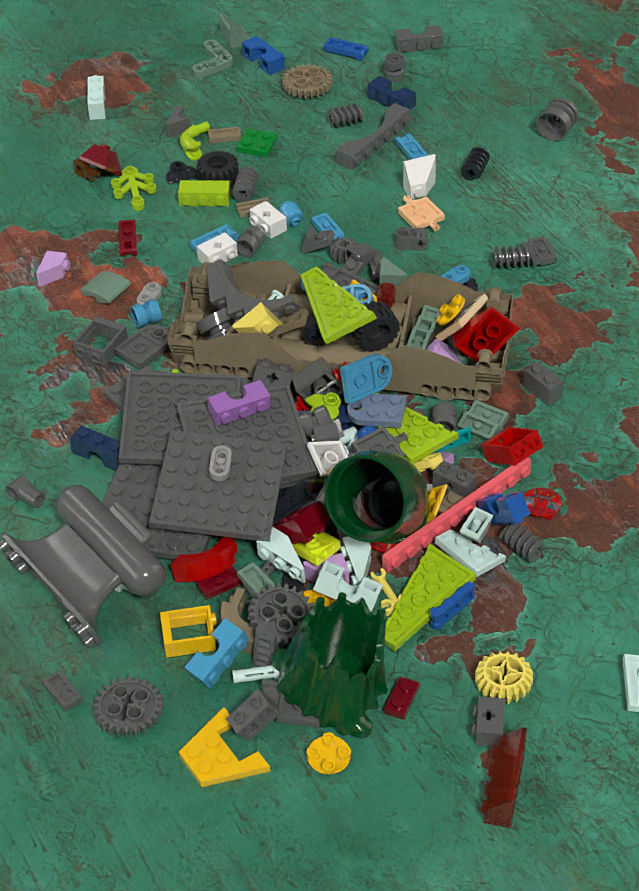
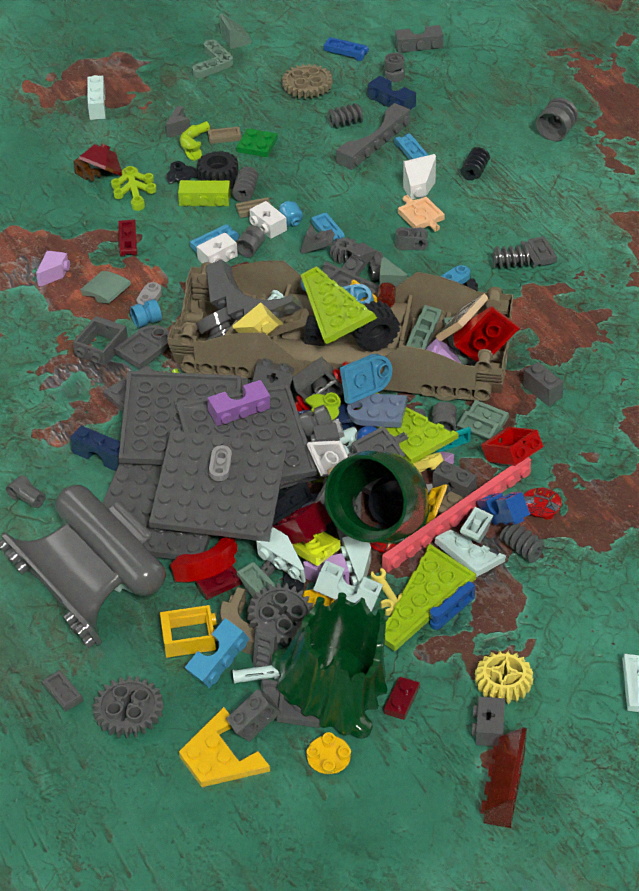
(271, 59): blue arch -> none
(450, 311): yellow dish -> none

